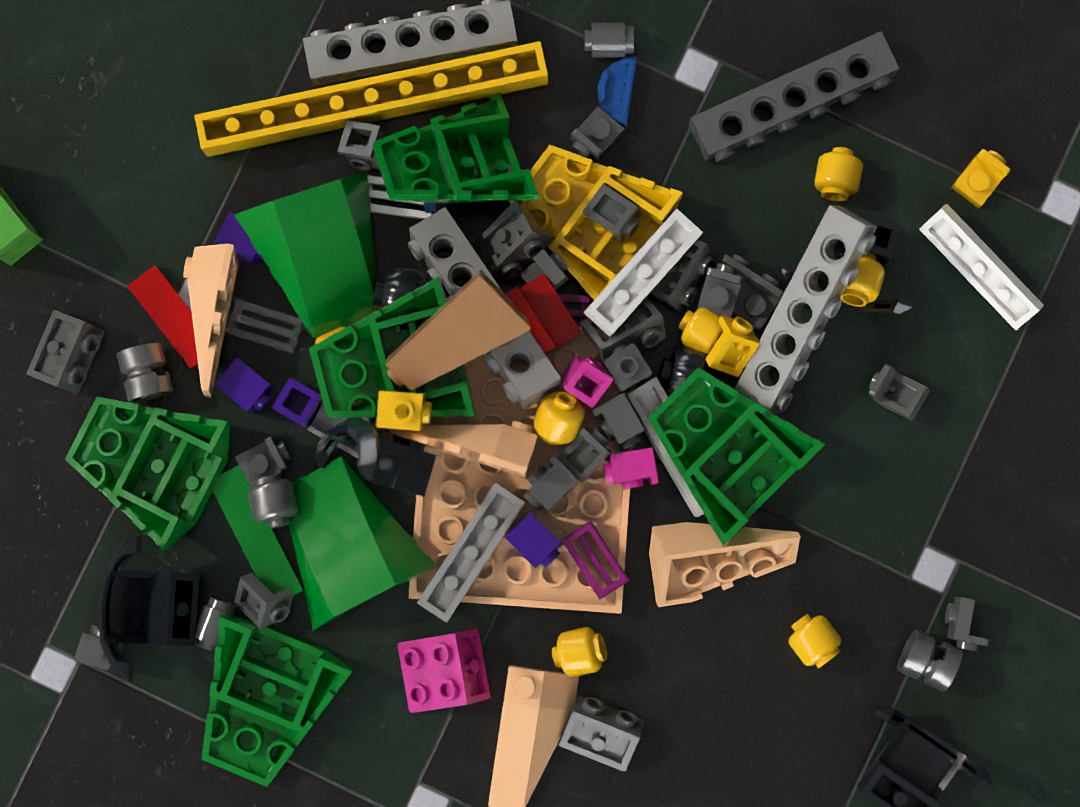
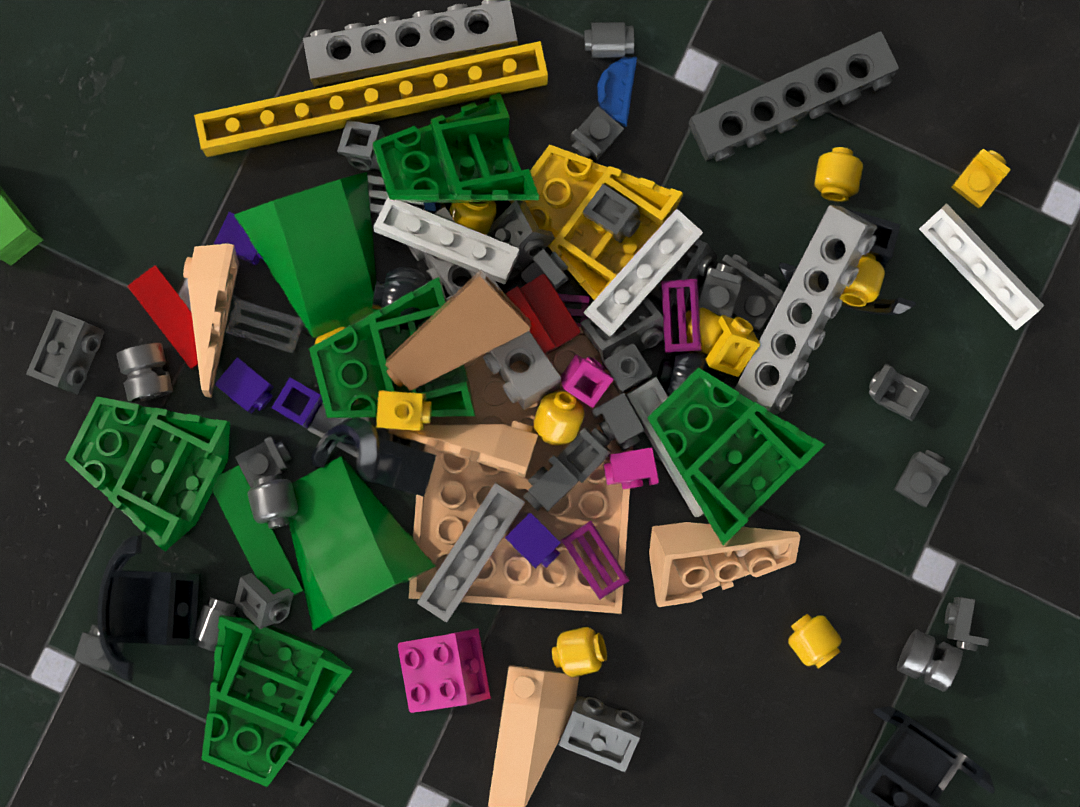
(446, 240): none -> white plate
(474, 215): none -> yellow head
(695, 313): none -> magenta tile
(922, 477): none -> dark grey bracket

